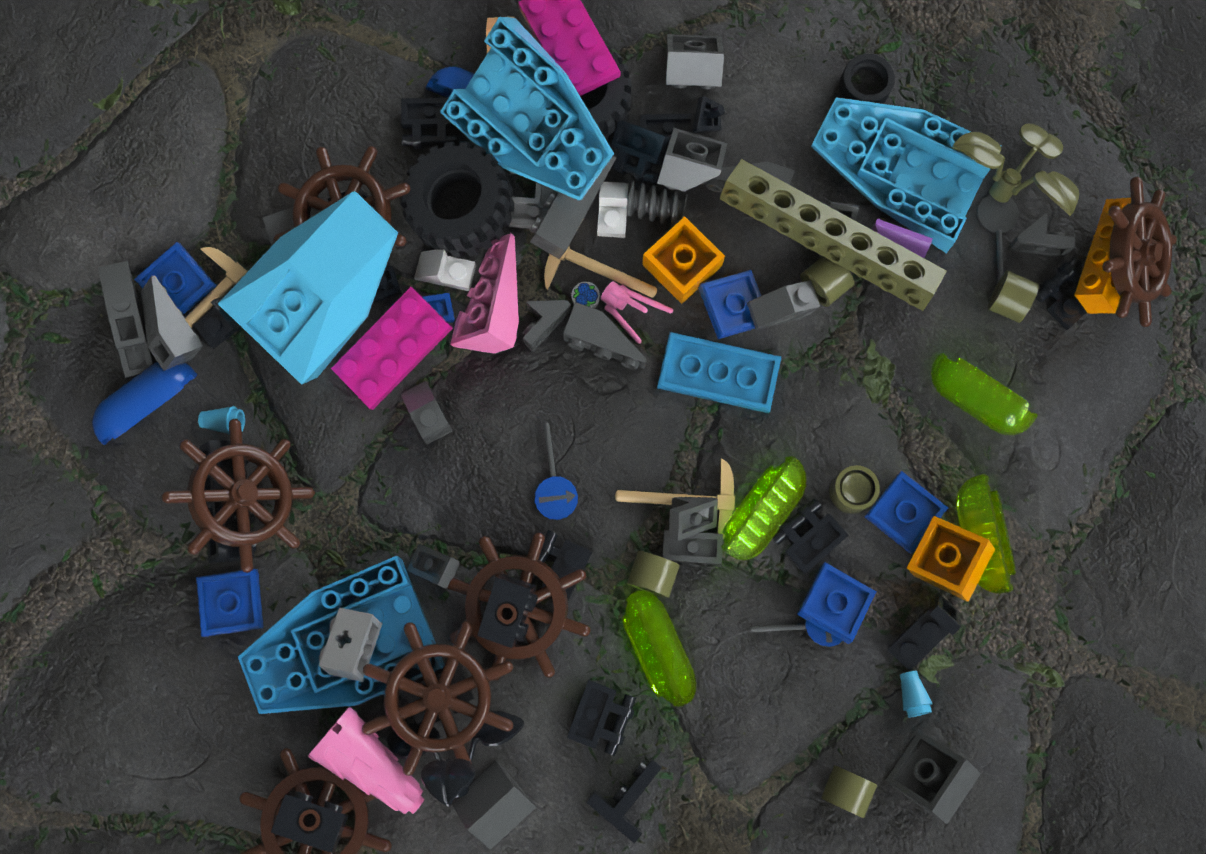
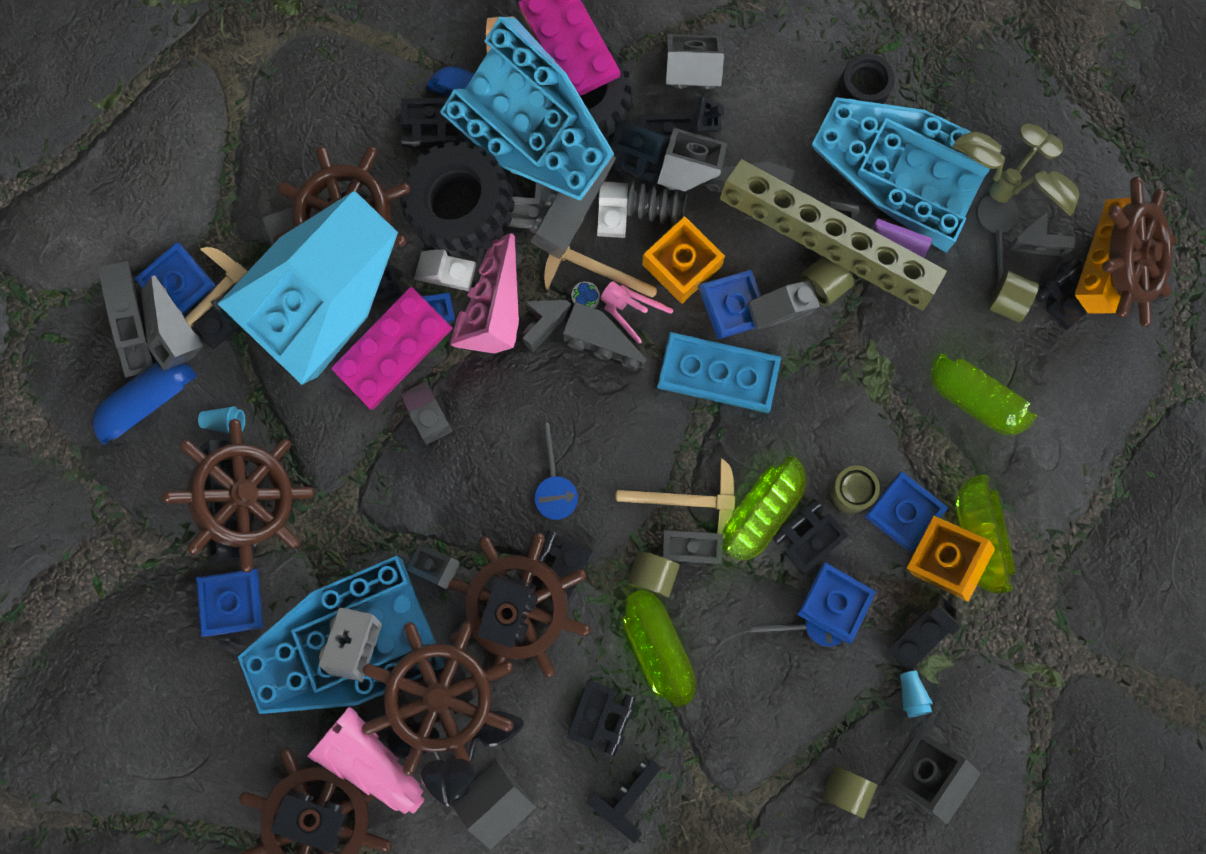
(692, 516): dark grey slope -> none

